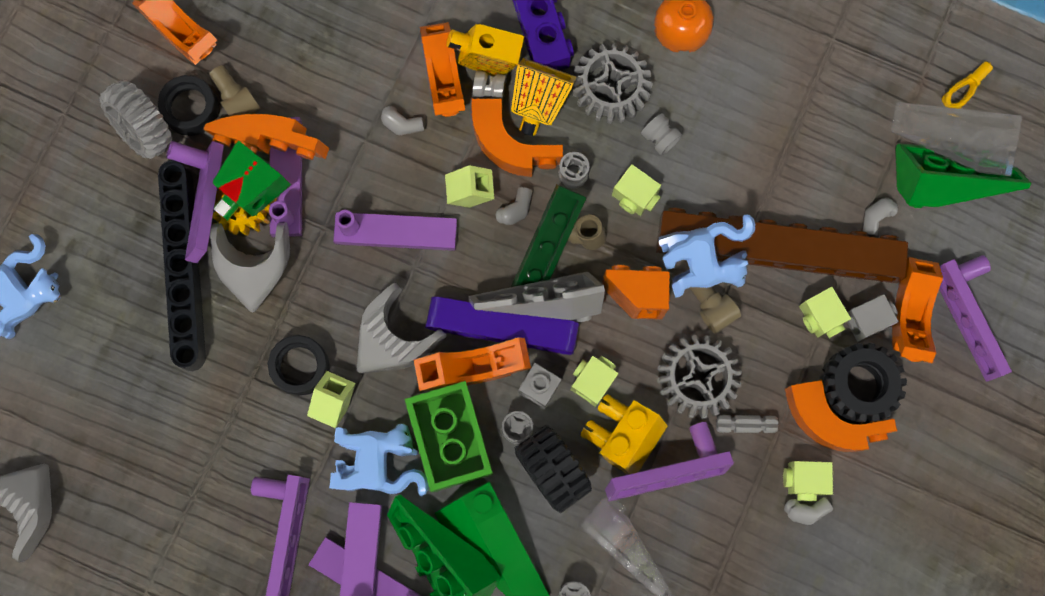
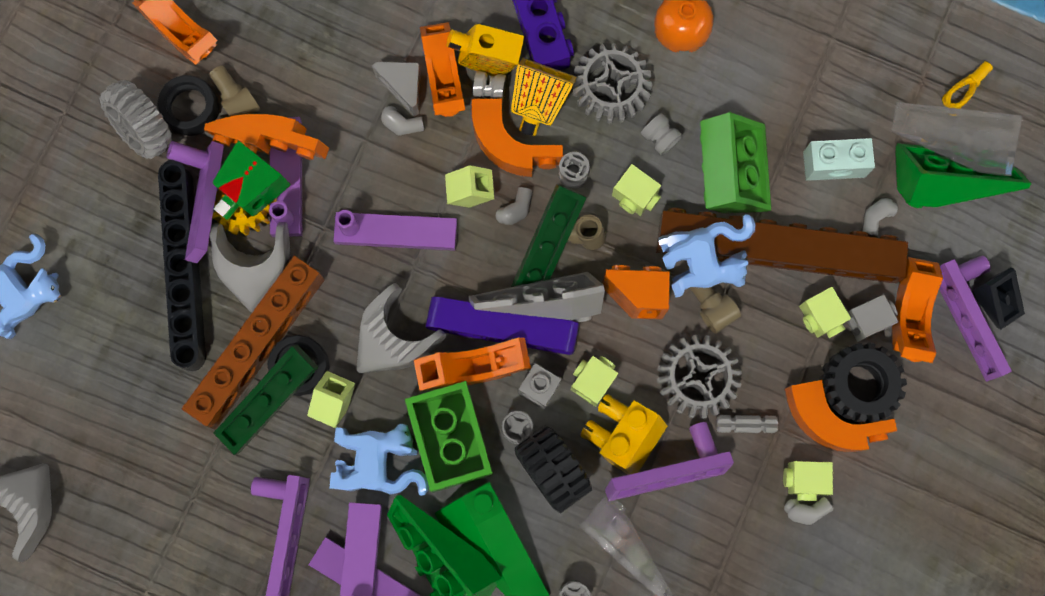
(253, 343): none -> dark orange brick
(265, 399): none -> dark green plate
(402, 81): none -> light grey slope
(735, 164): none -> bright green slope
(838, 159): none -> light aqua brick
(1001, 298): none -> black slope

